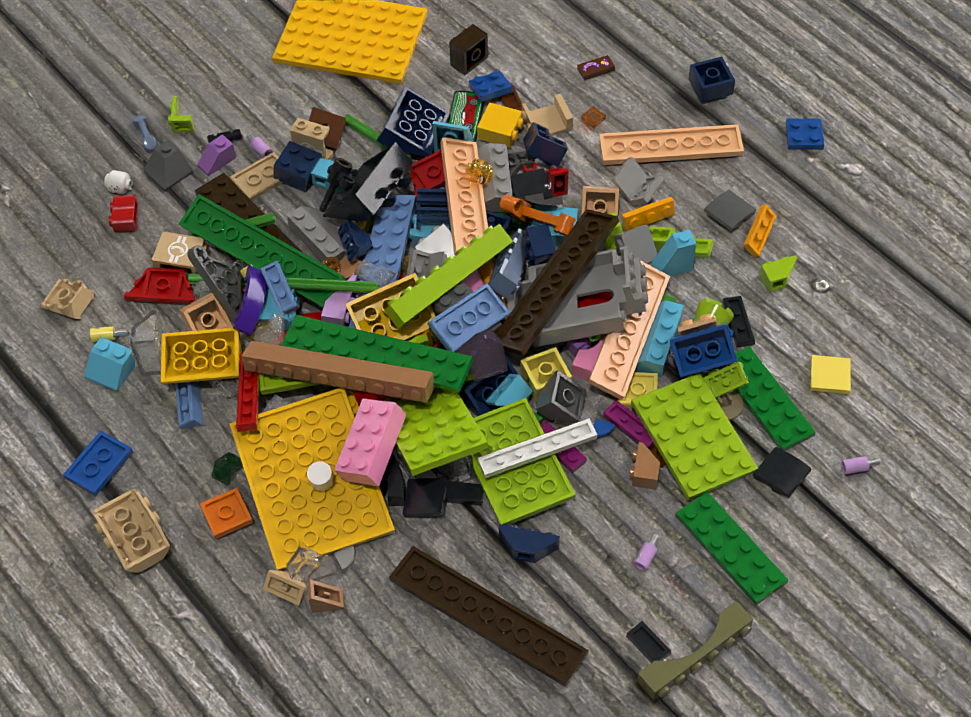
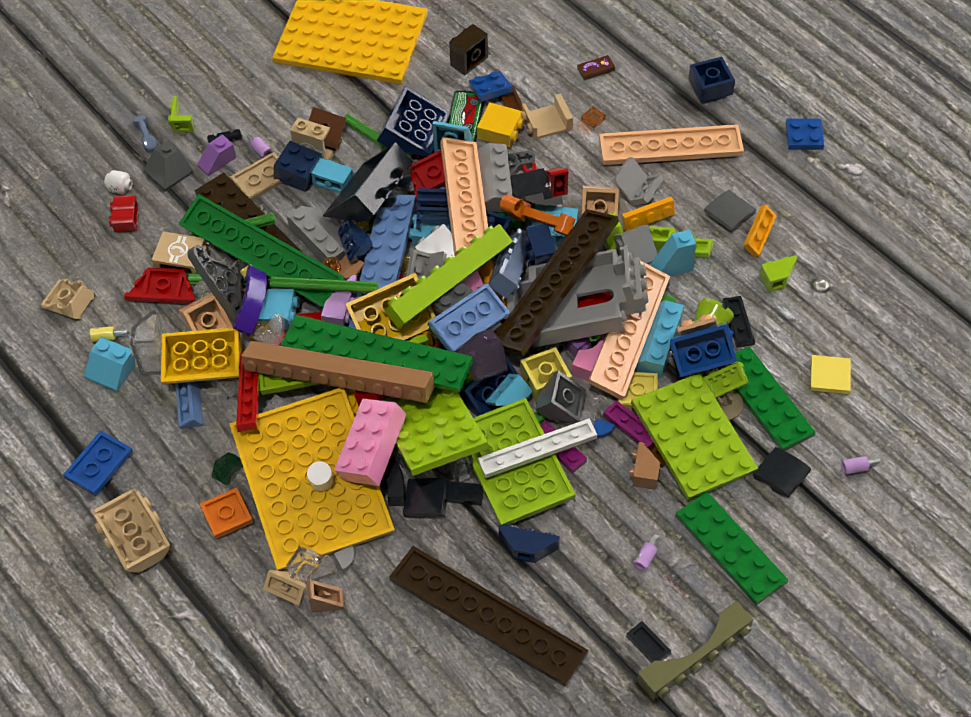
(279, 288): medium blue tile -> none
(338, 176): black piece -> none
(371, 273): clear slope -> none
(479, 171): clear yellow head -> none
(544, 146): dark blue brick -> none

